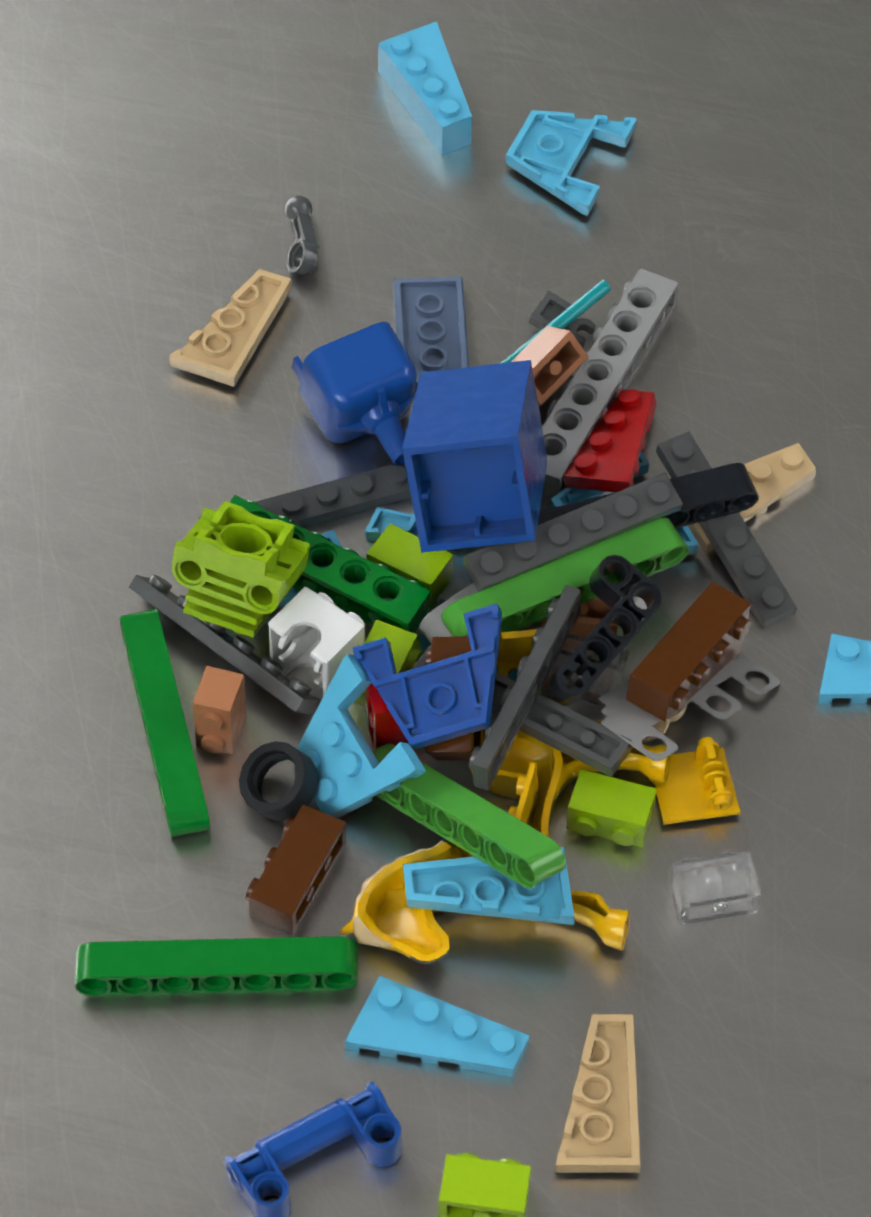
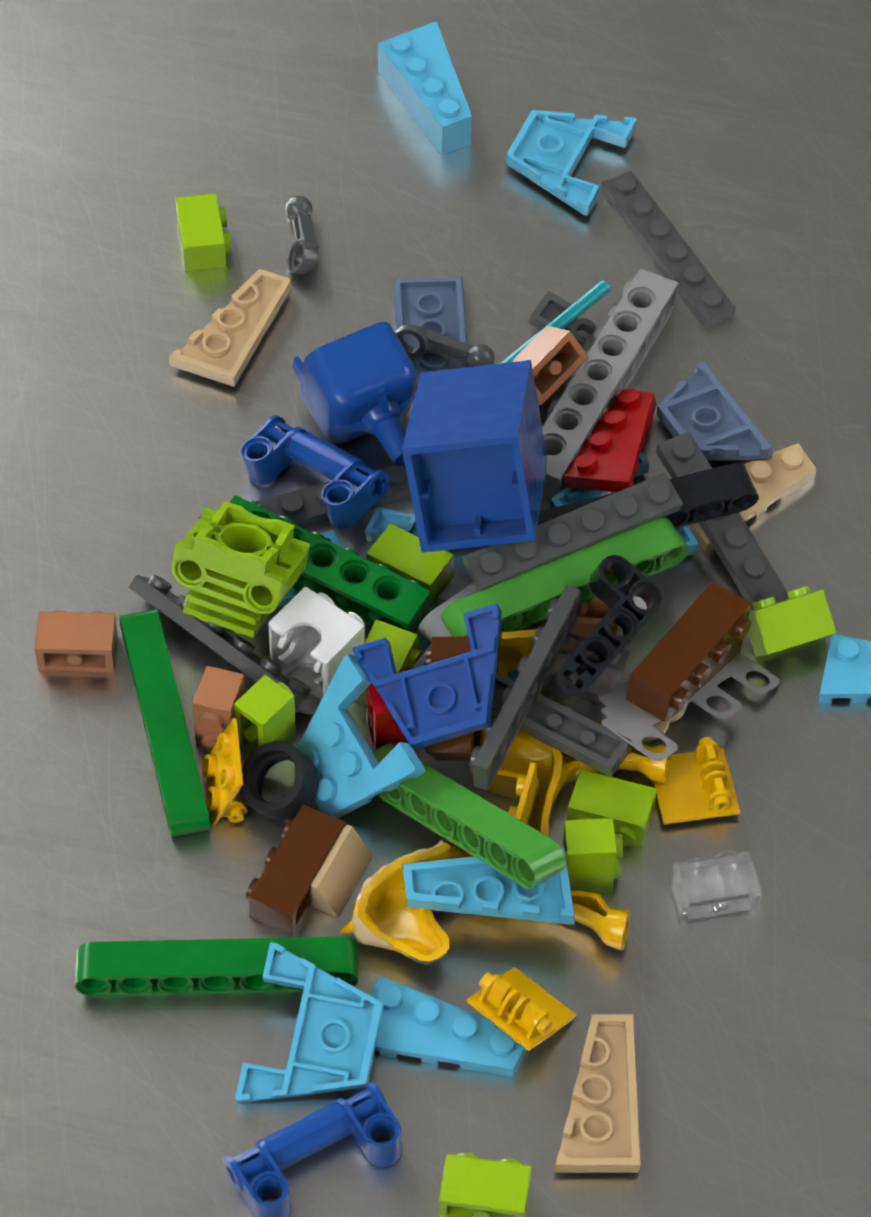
(76, 641): none -> nougat brick
(201, 231): none -> lime brick
(225, 777): none -> yellow hinge
(265, 715): none -> lime brick
(331, 1036): none -> medium azure wing
(340, 872): none -> tan slope
(352, 482): none -> blue piece
(445, 347): none -> dark grey piece
(520, 1007): none -> yellow hinge
(592, 854): none -> lime brick
(668, 249): none -> dark grey plate
(712, 418): none -> sand blue wing
(790, 621): none -> lime brick

